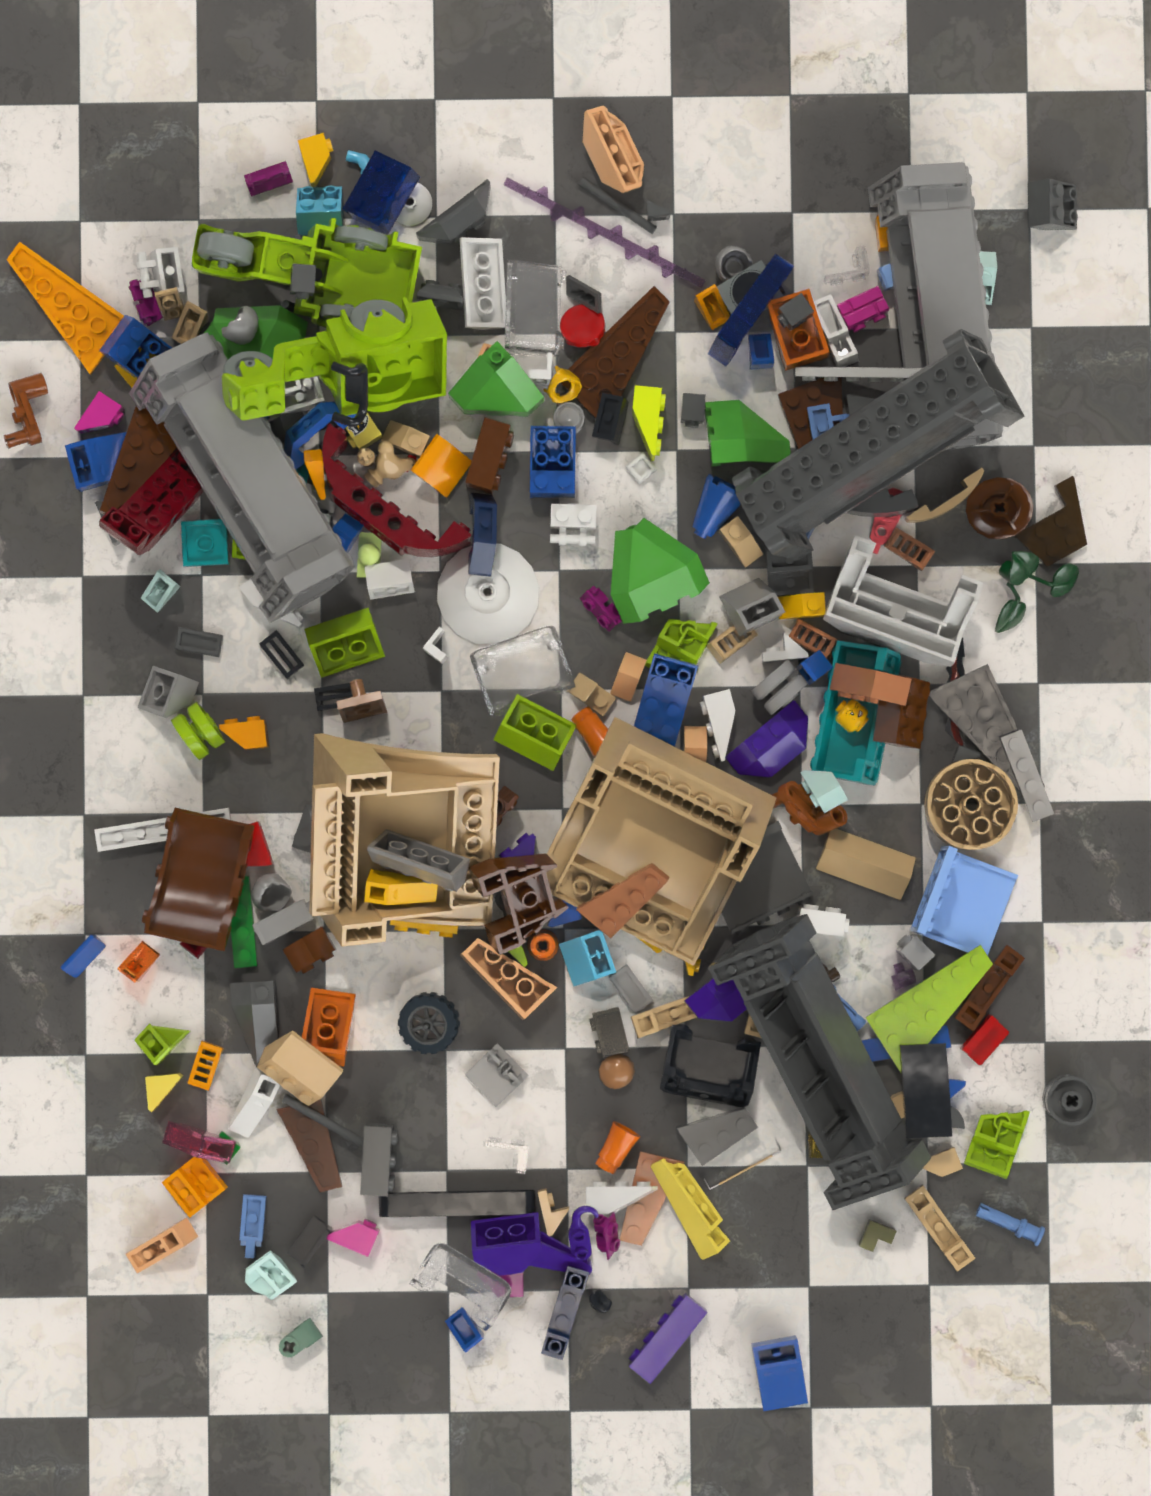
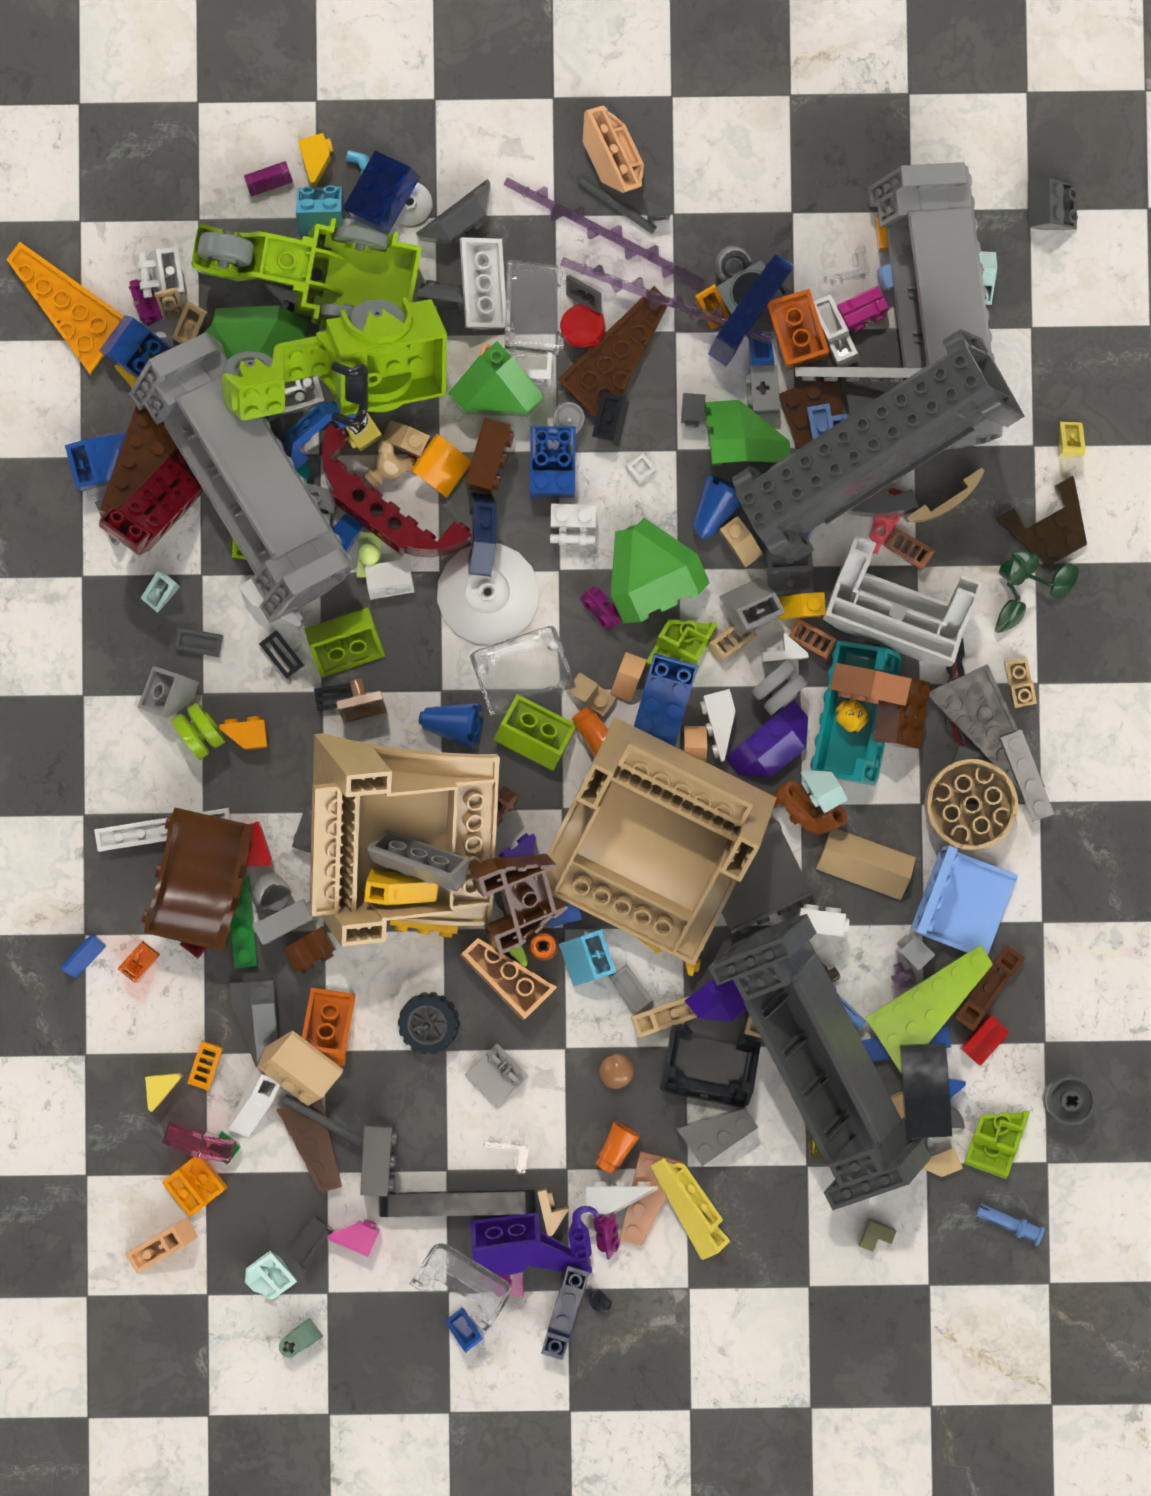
(21, 392): dark orange piece -> none
(100, 414): dark pink slope -> none
(159, 1041): lime slope -> none
(204, 543): teal plate -> none
(243, 327): light grey hair -> none
(252, 1223): medium blue hinge -> none
(302, 280): dark grey brick -> none
(314, 464): light orange slope -> none
(366, 457): tan axle -> none
(432, 650): white panel -> none
(454, 722): none -> blue cone
(560, 376): yellow piece -> none
(609, 1031): clear smoke brick -> none
(623, 900): nougat wing -> none
(646, 411): neon yellow slope -> none
(656, 299): none -> clear purple plant
(667, 1338): brick -> none
(744, 1170): tan piece -> none
(766, 376): none -> light grey brick
(779, 1373): blue slope -> none
(795, 312): dark grey brick -> none
(814, 667): blue slope -> none
(939, 1228): tan slope -> none
(997, 494): reddish brown piece -> none
(1020, 682): none -> tan slope
(1071, 440): none -> light yellow slope

